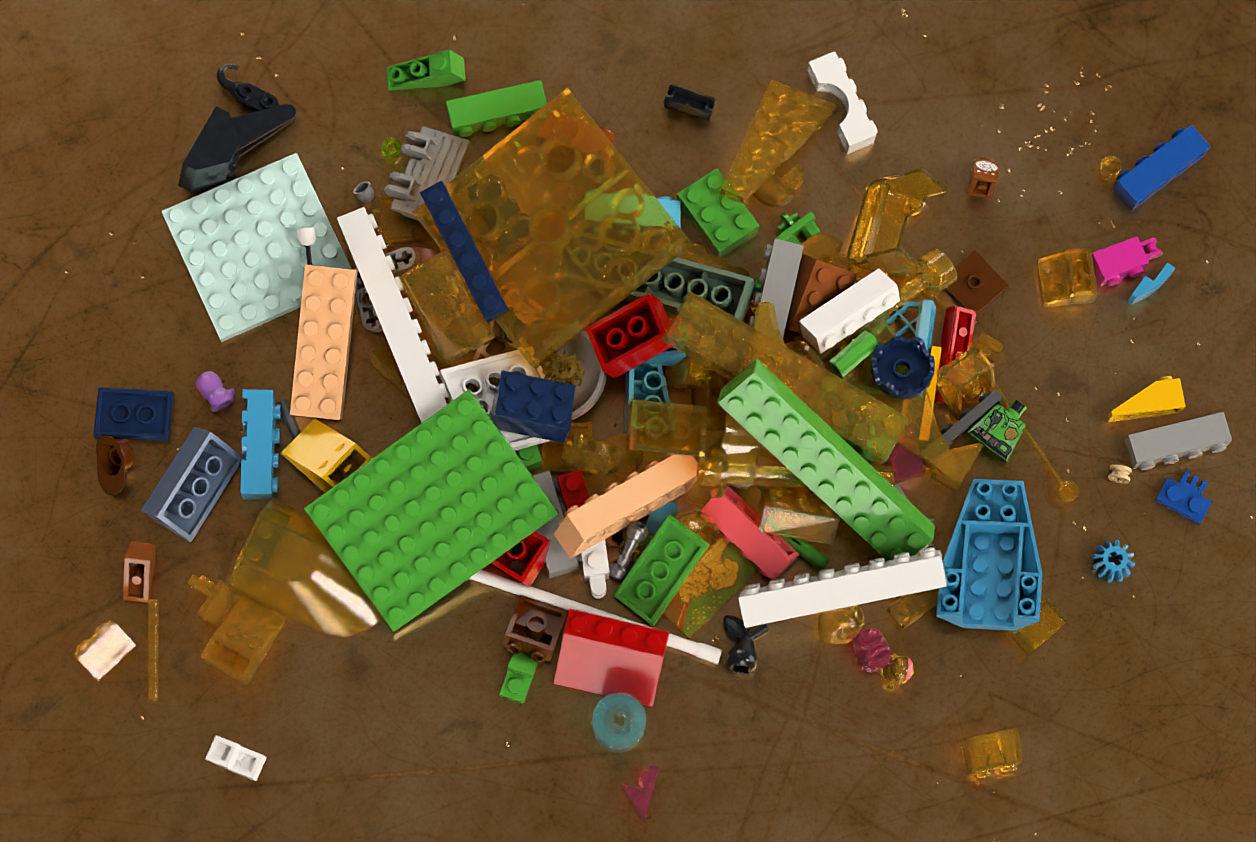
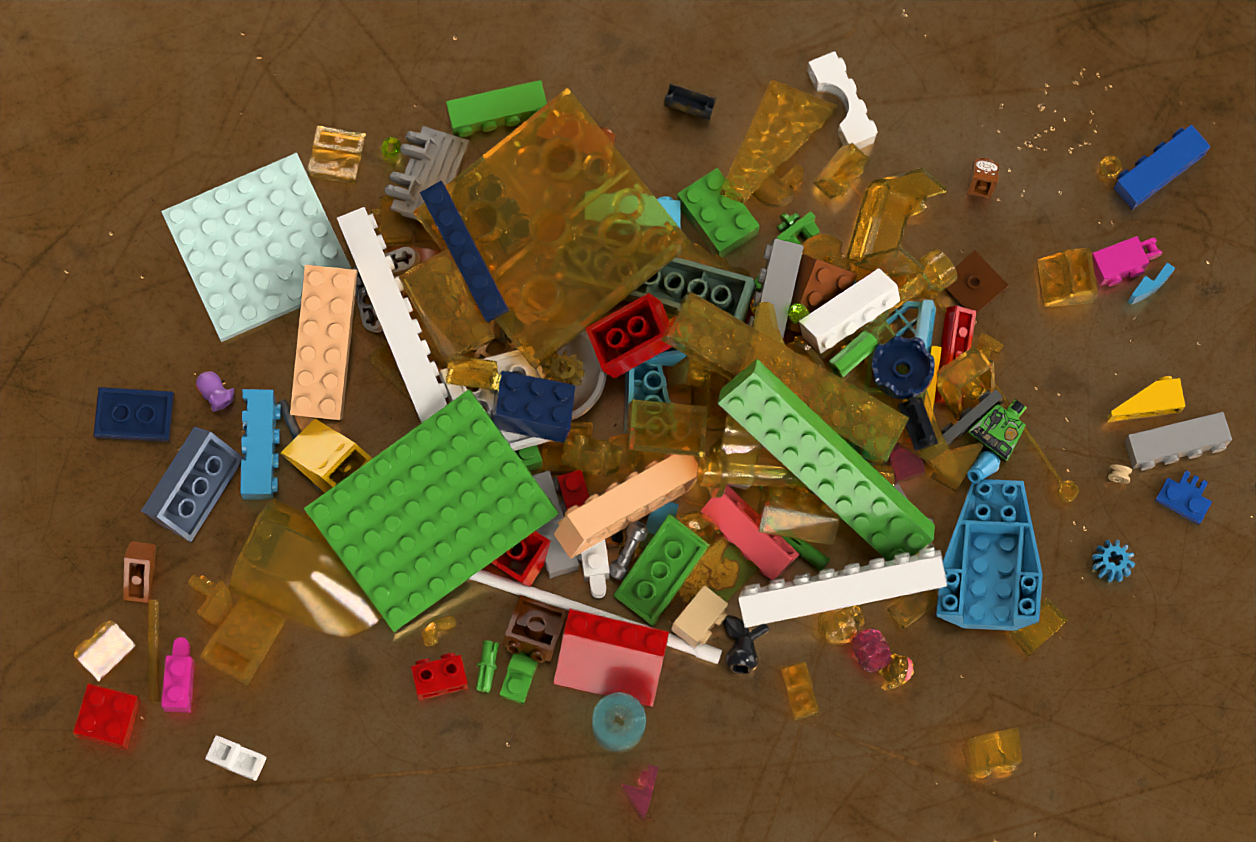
(107, 716): none -> red brick
(113, 461): reddish brown piece -> none
(178, 678): none -> dark pink brick
(227, 138): black slope -> none
(307, 238): white hinge -> none
(336, 155): none -> clear yellow slope
(364, 192): light grey hinge -> none
(427, 72): bright green slope -> none
(435, 627): none -> clear yellow arm
(439, 676): none -> red brick
(471, 372): none -> clear yellow slope
(486, 666): none -> bright green axle
(700, 617): none -> tan brick
(797, 312): none -> clear neon green hinge
(800, 690): none -> clear yellow slope
(841, 171): none -> clear yellow brick
(918, 424): none -> black hinge
(984, 466): none -> dark azure cone

